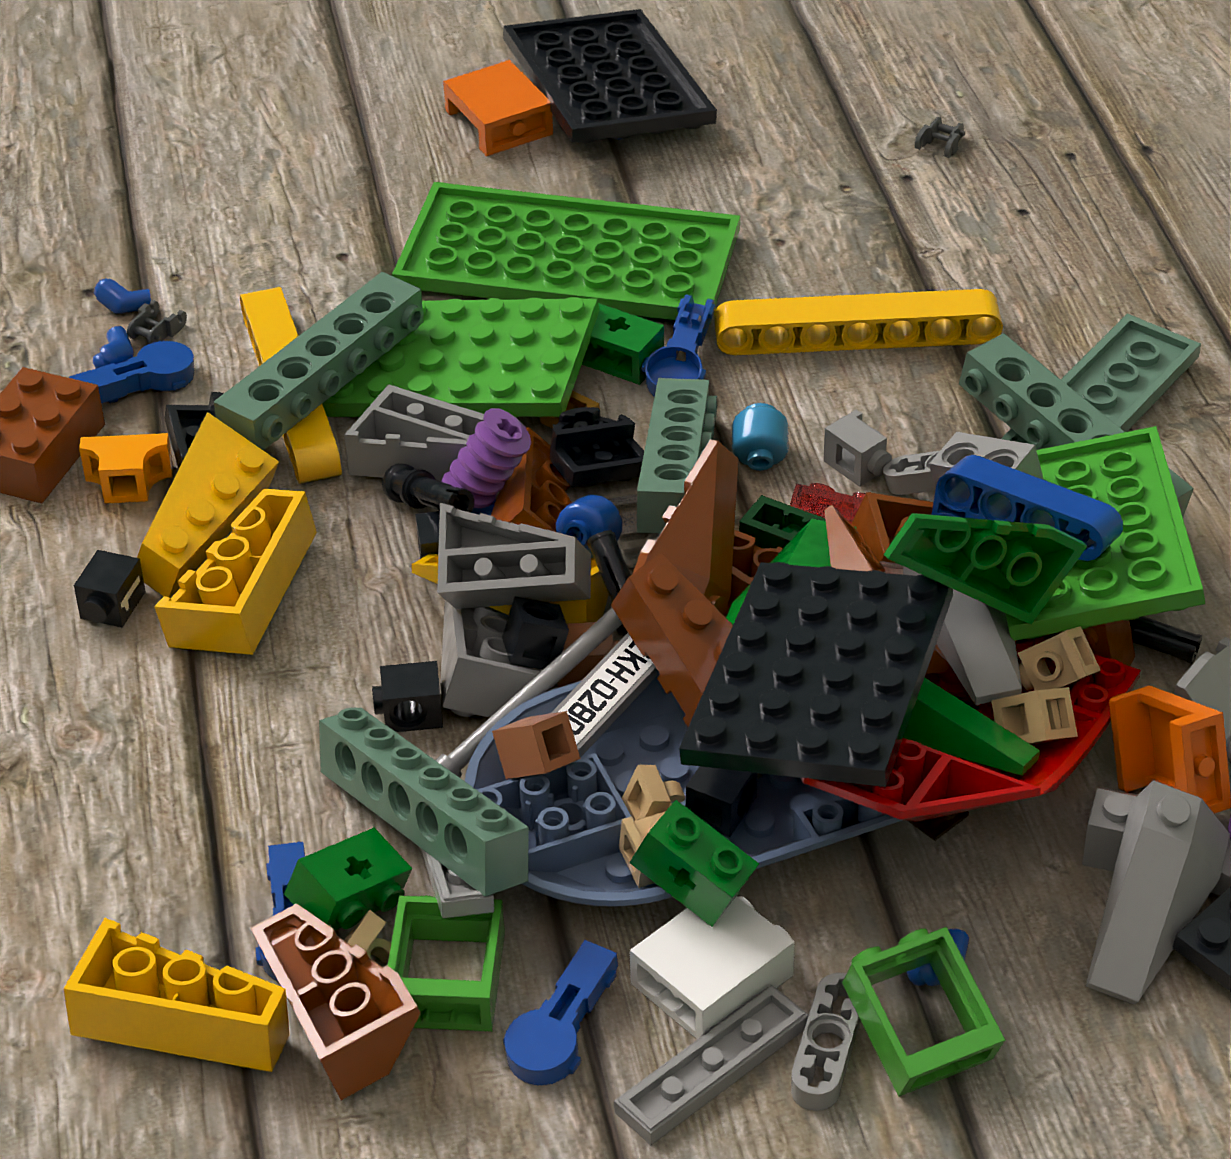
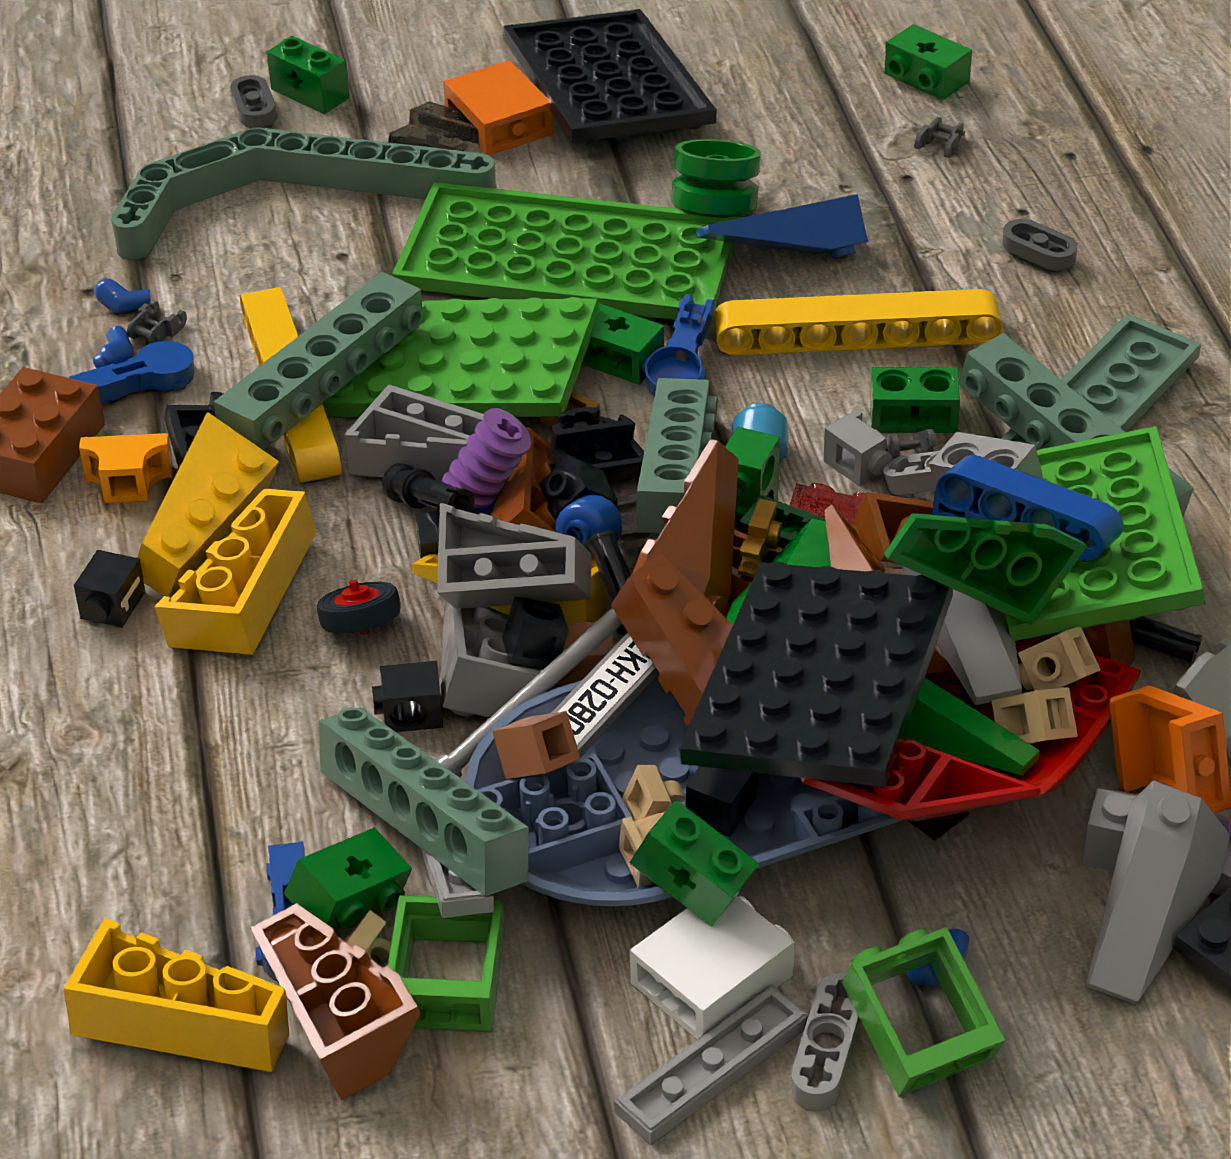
(253, 101): none -> dark grey plate
(283, 158): none -> sand green beam
(308, 74): none -> green brick
(358, 607): none -> black wheel
(437, 127): none -> clear smoke slope
(543, 1041): blue piece -> none
(572, 481): none -> black brick
(716, 177): none -> green wheel
(757, 468): none -> green brick
(762, 535): none -> pearl gold plate
(809, 228): none -> blue wedge
(914, 399): none -> green brick
(922, 443): none -> dark grey piece
(928, 61): none -> green brick
(1039, 244): none -> dark grey plate

